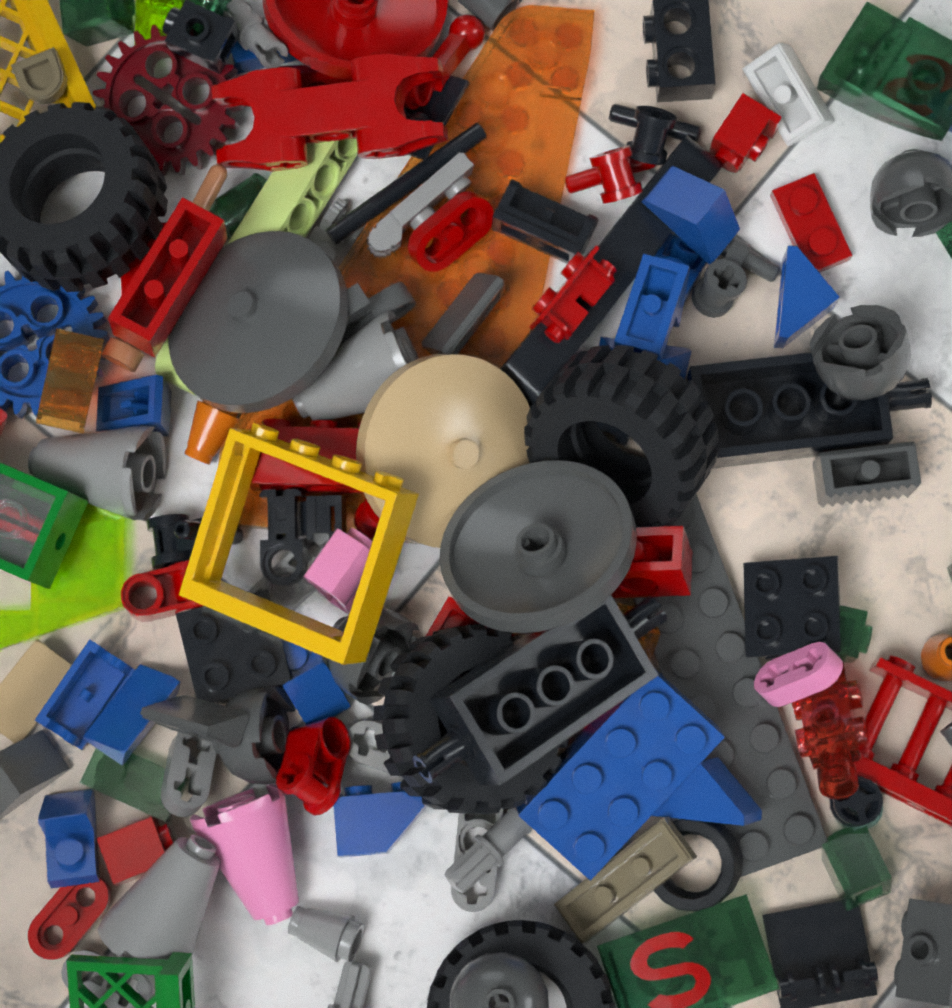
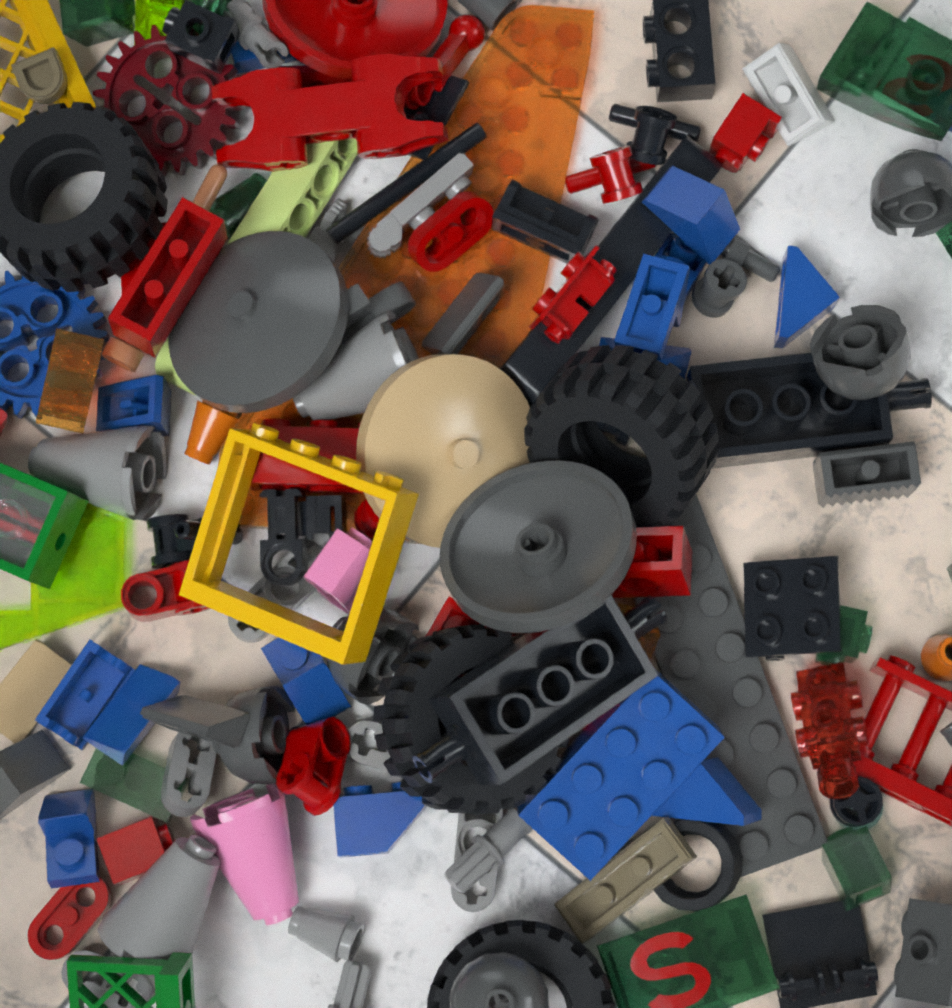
(230, 654): black hinge -> none
(798, 674): bright pink beam -> none
(811, 223): red plate -> none

